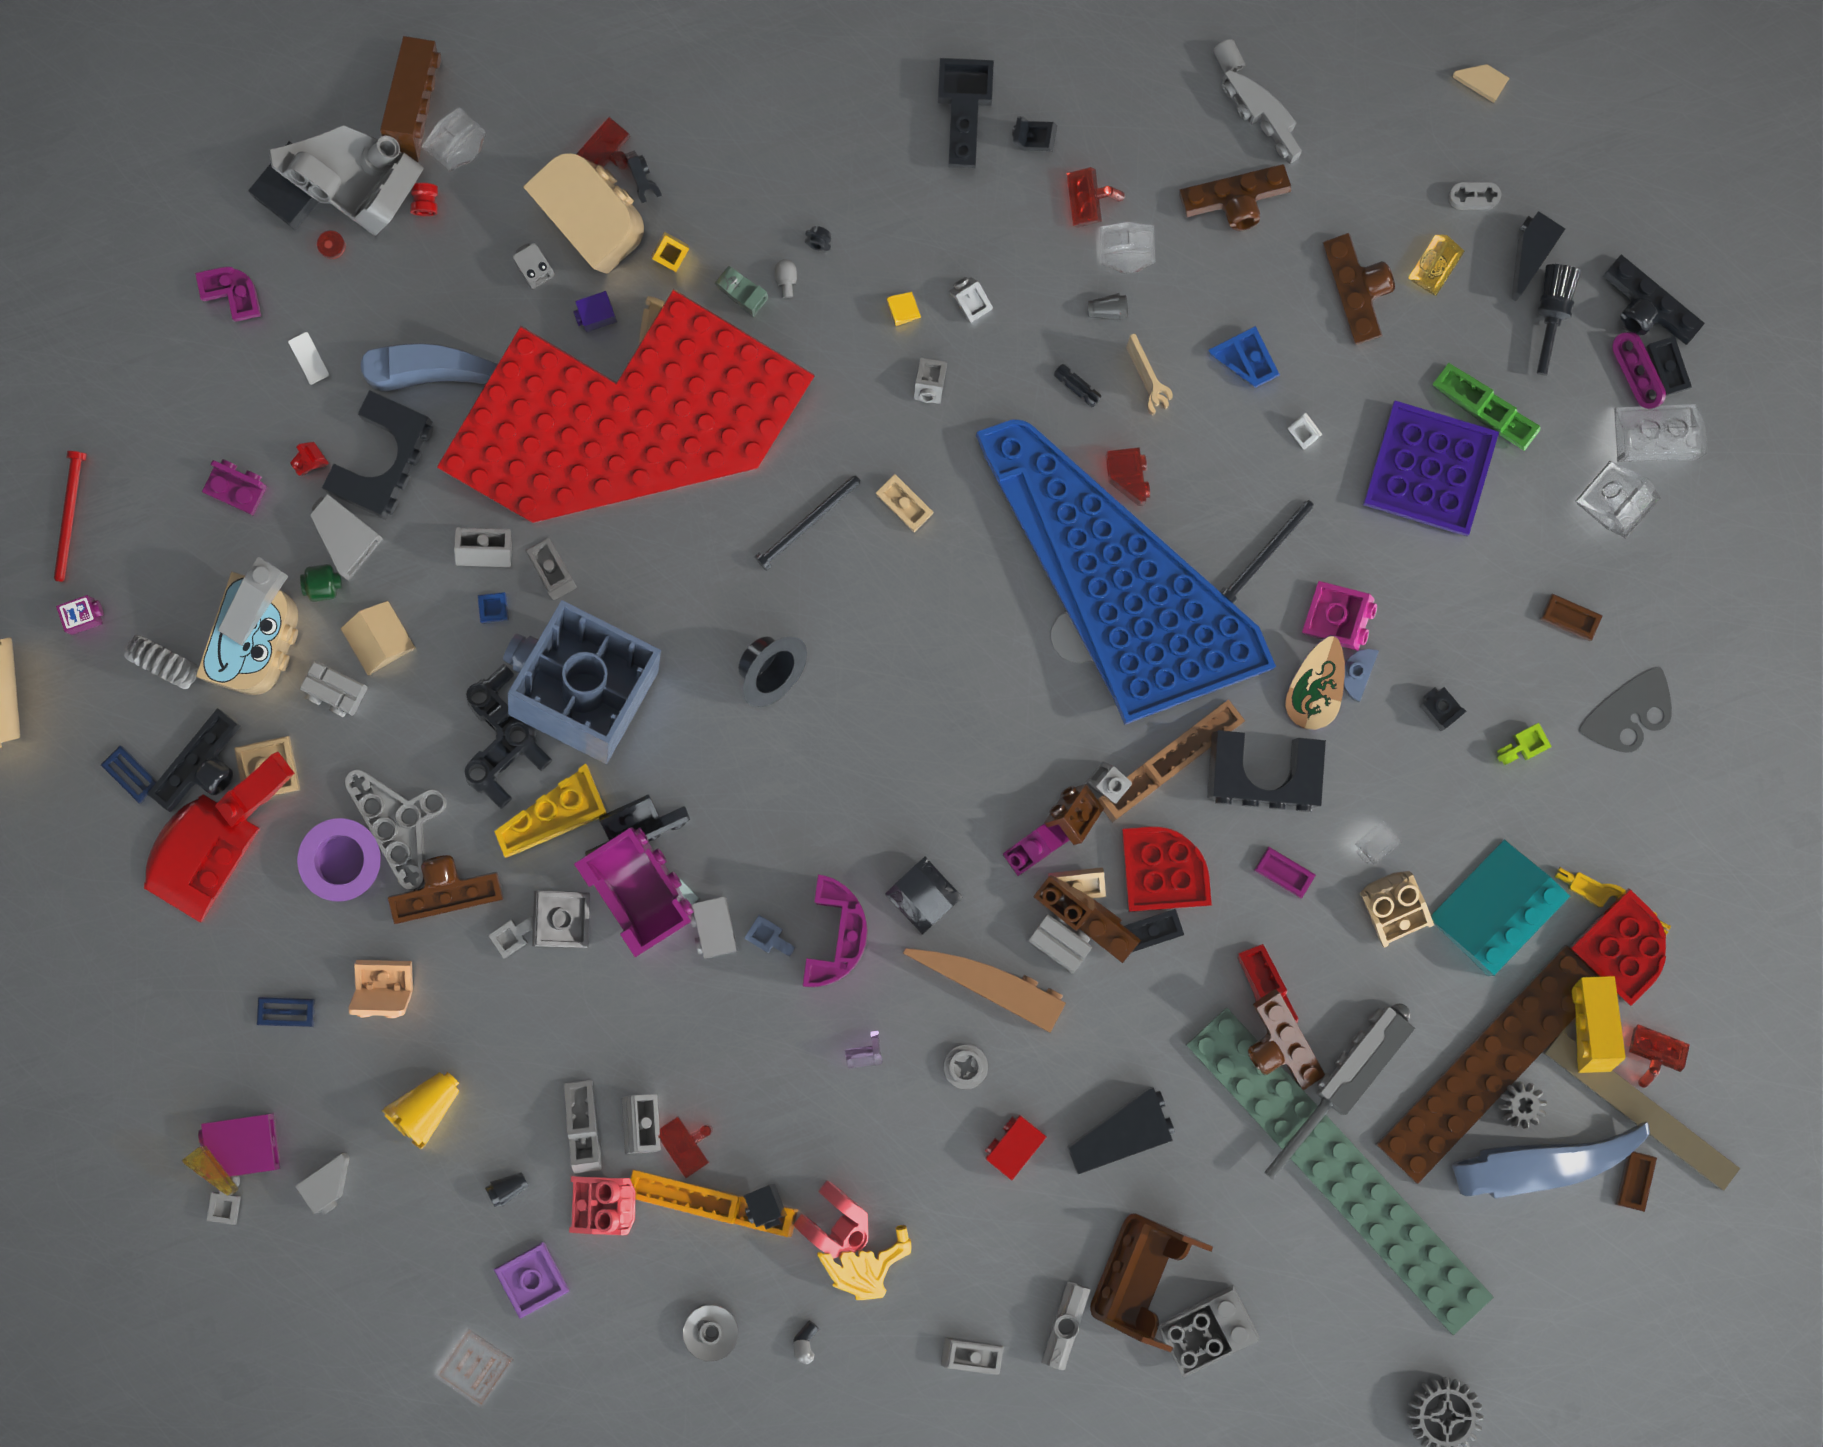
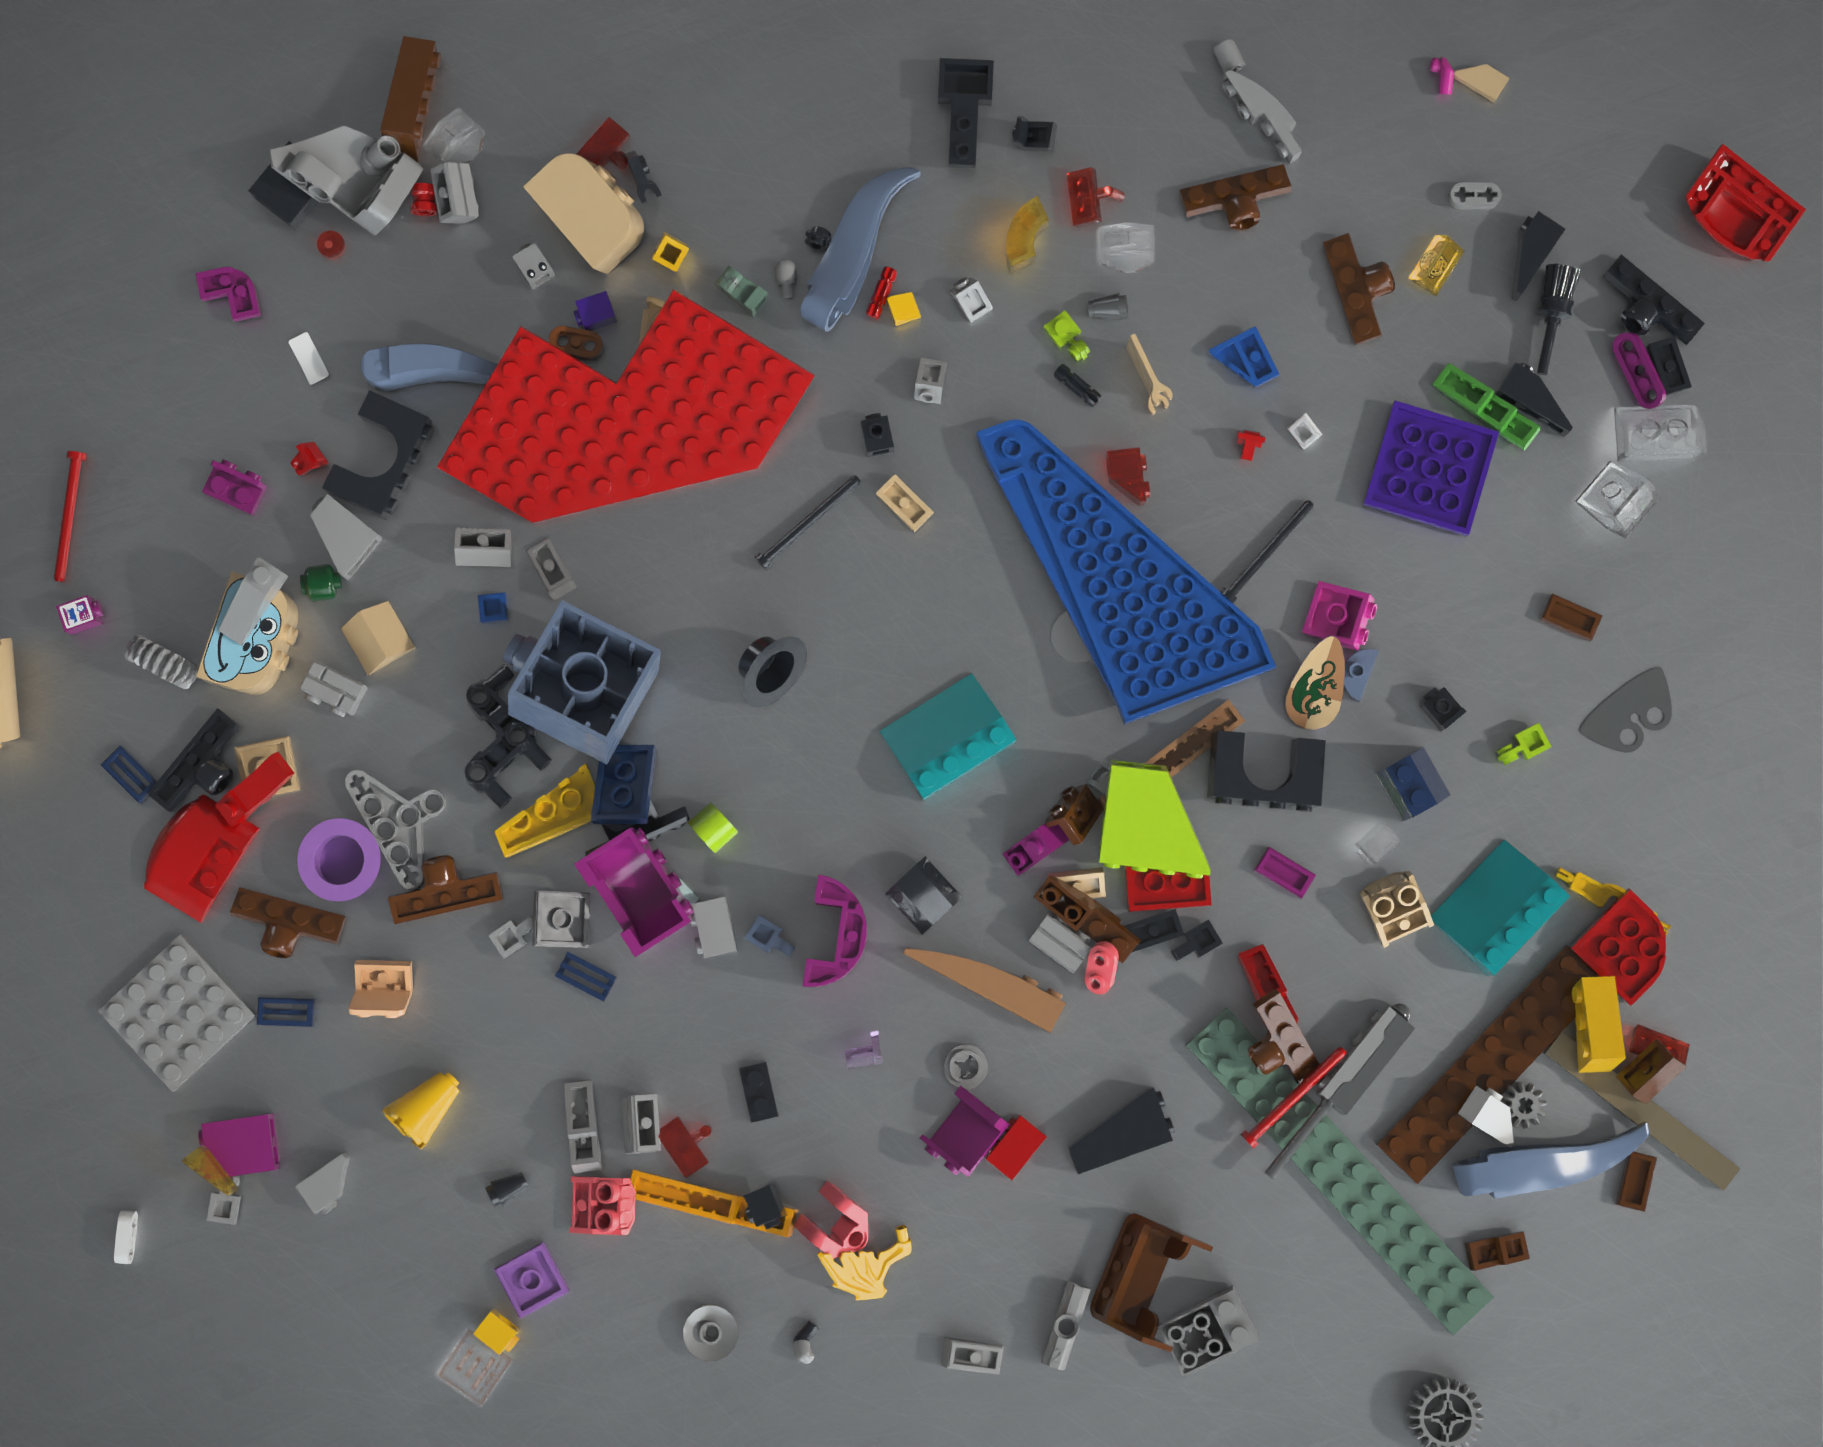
(125, 1237): none -> white beam
(177, 1013): none -> light grey plate
(286, 921): none -> reddish brown plate
(454, 193): none -> light grey brick
(497, 1332): none -> yellow brick
(565, 965): none -> dark blue tile
(577, 341): none -> dark orange plate
(624, 786): none -> dark blue plate
(712, 827): none -> lime piece
(758, 1092): none -> black plate
(848, 258): none -> sand blue animal
(877, 435): none -> black brick
(881, 292): none -> red axle
(948, 736): none -> teal slope
(966, 1134): none -> magenta panel
(1022, 233): none -> clear yellow brick
(1063, 331): none -> lime plate
(1101, 970): none -> coral plate
(1148, 823): none -> lime slope
(1200, 940): none -> black plate
(1249, 440): none -> red brick
(1293, 1097): none -> red bar
(1413, 784): none -> dark blue slope
(1446, 74): none -> dark pink arm
(1489, 1114): none -> white slope
(1497, 1251): none -> reddish brown slope
(1531, 396): none -> black slope
(1650, 1071): none -> reddish brown panel
(1742, 207): none -> red slope

